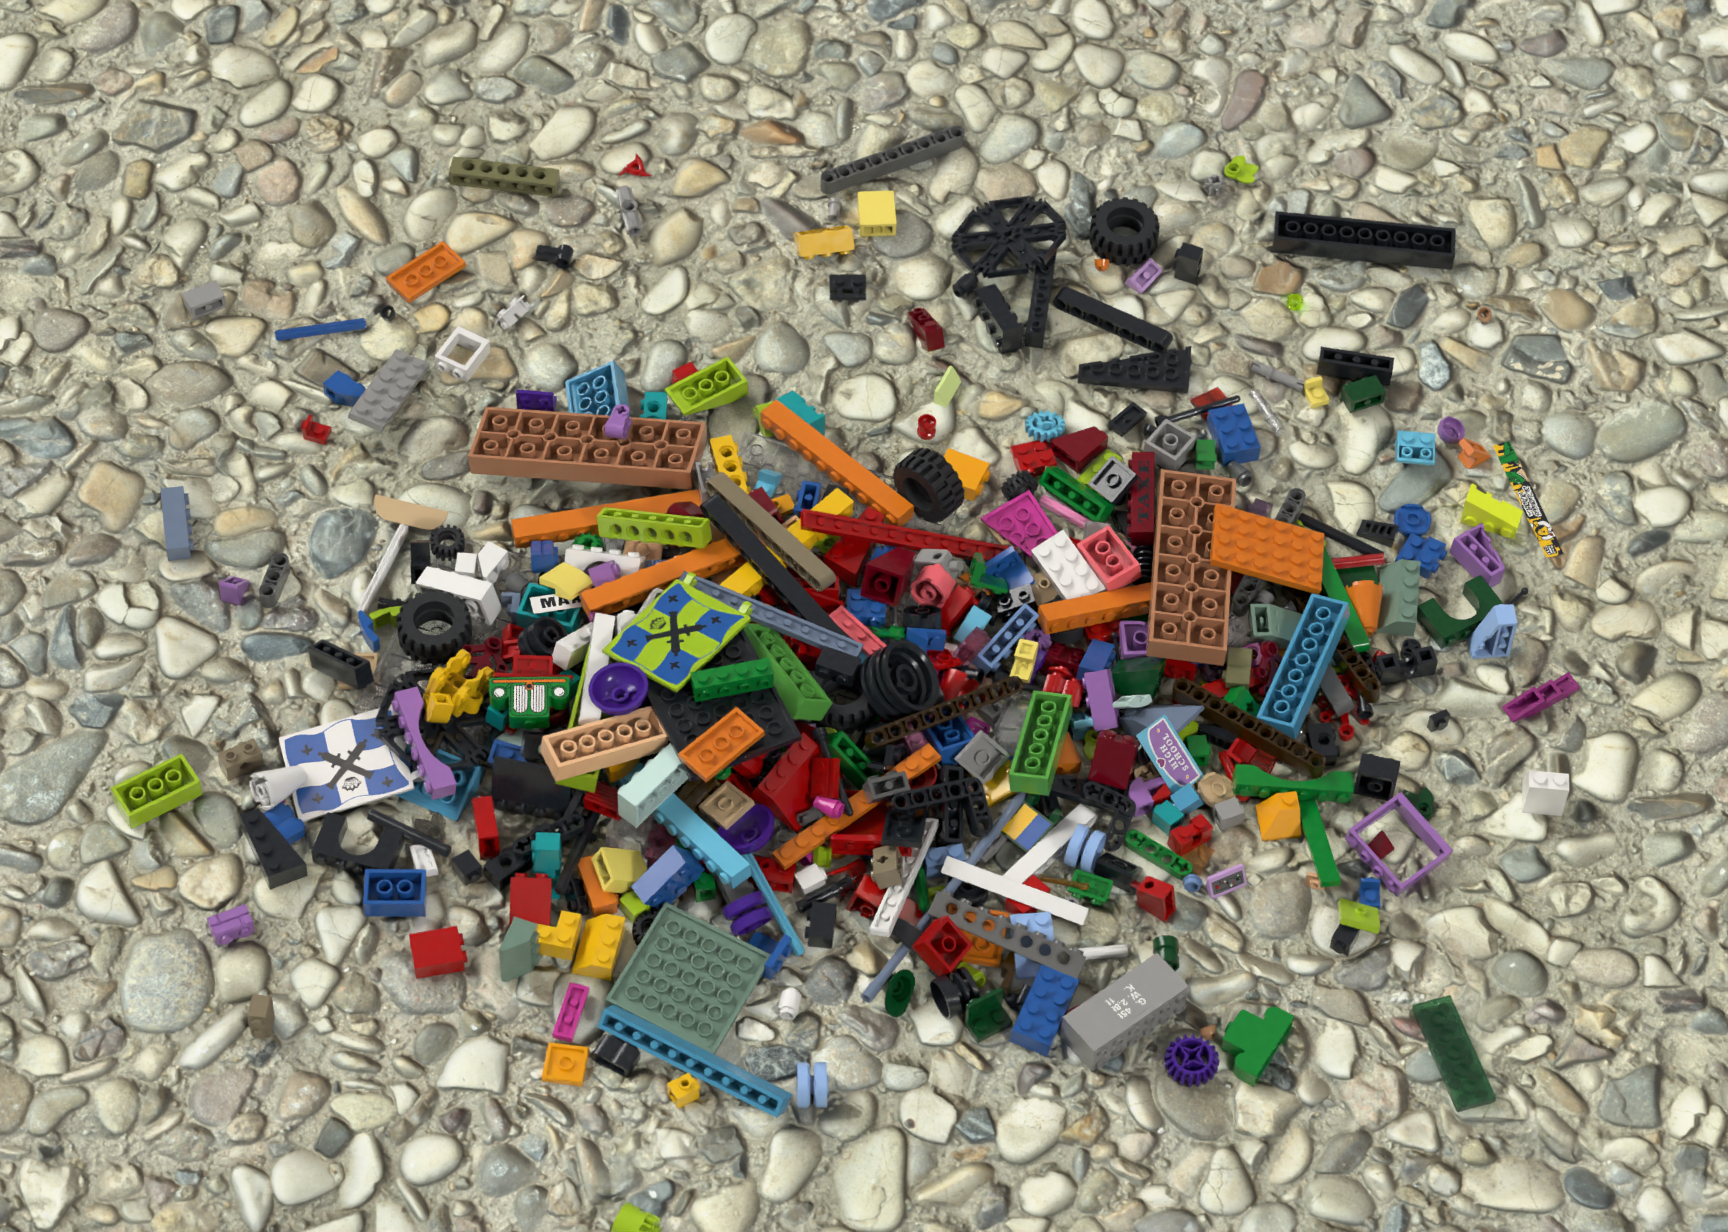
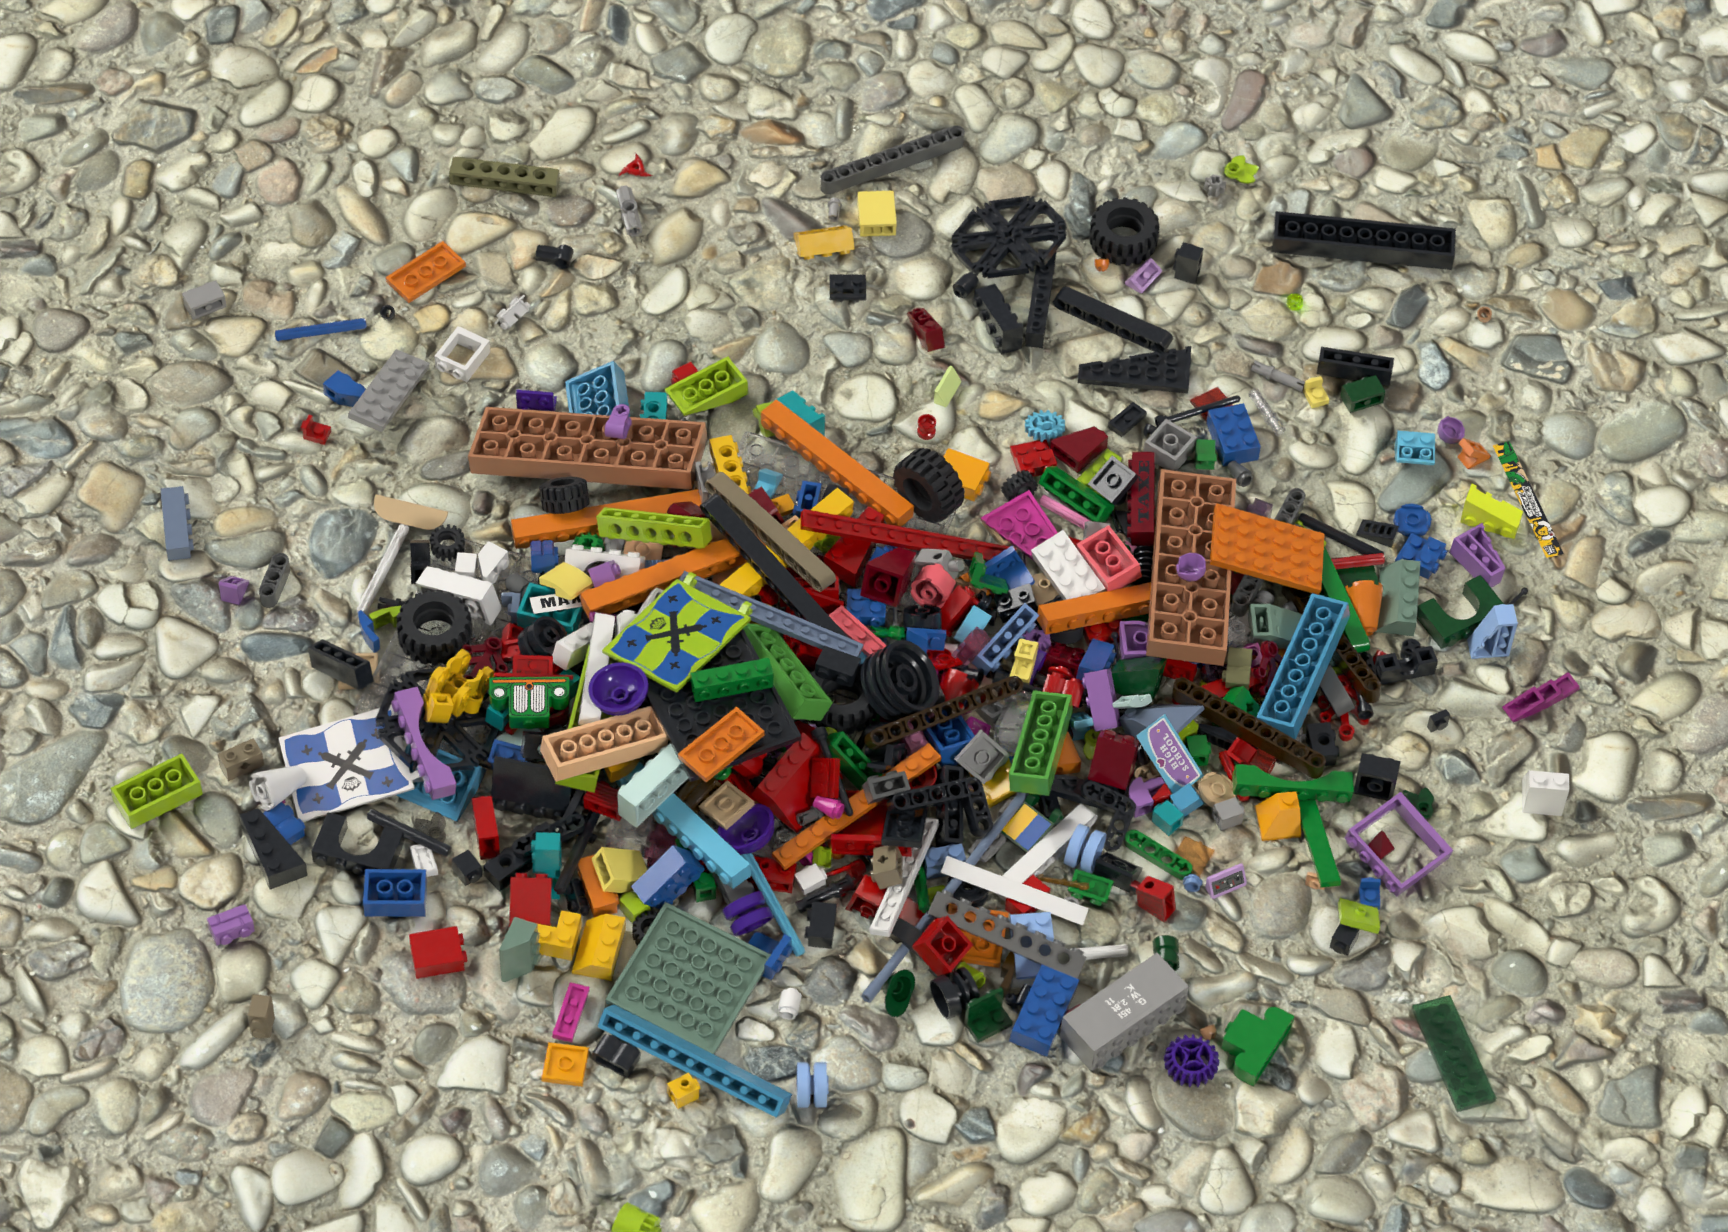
(564, 495): none -> black tyre
(1181, 839): red brick -> none
(1191, 567): none -> medium lavender hair

